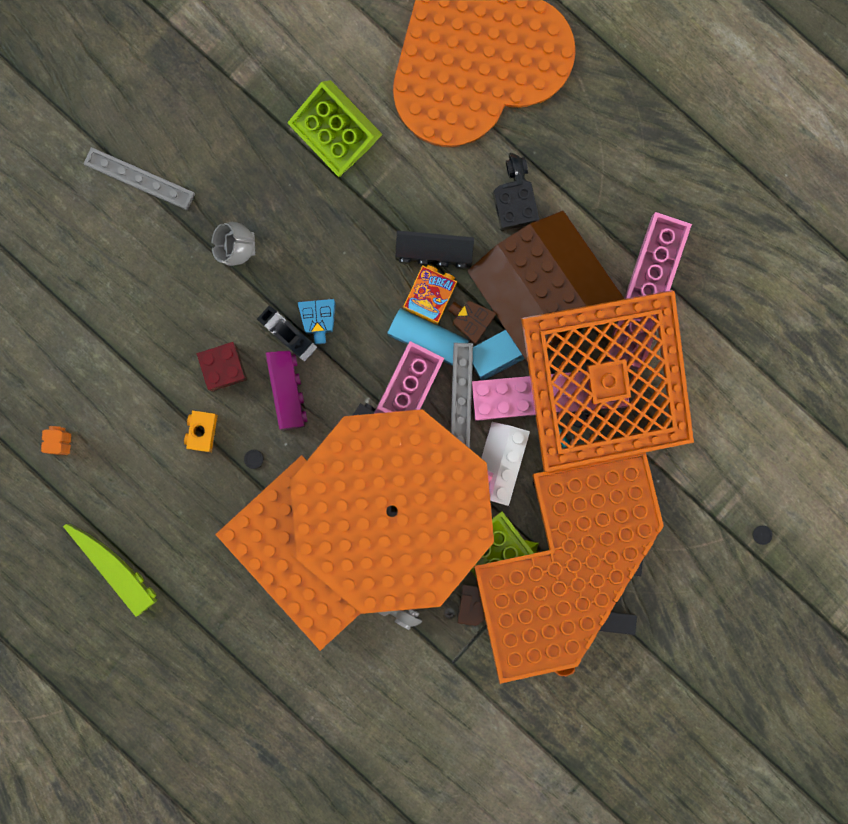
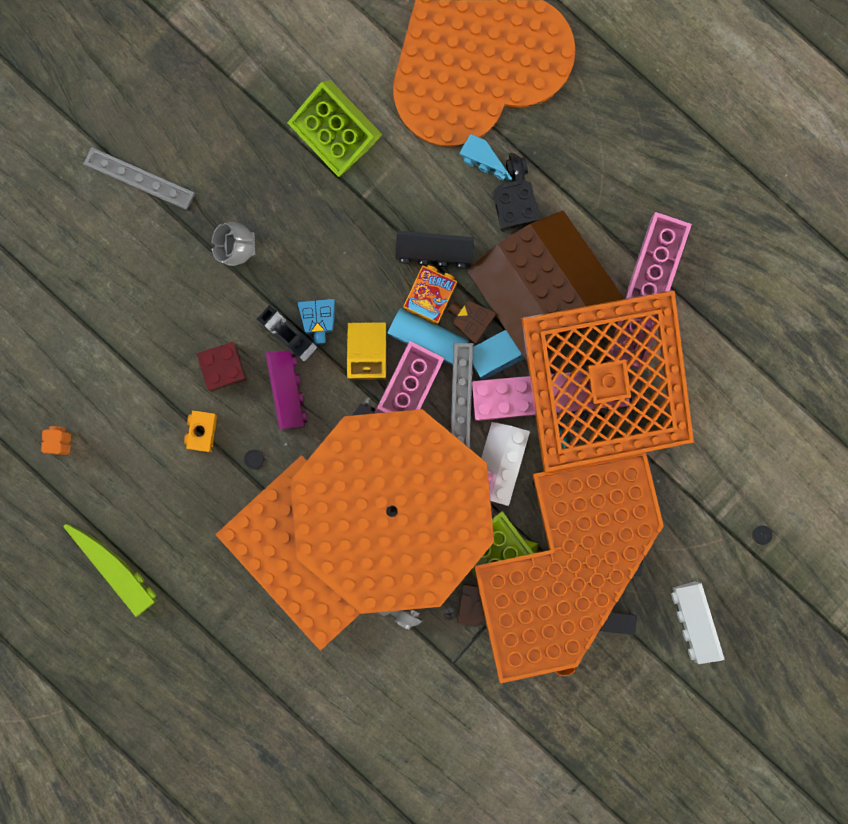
(366, 351): none -> yellow slope
(479, 153): none -> medium azure slope
(697, 623): none -> white slope

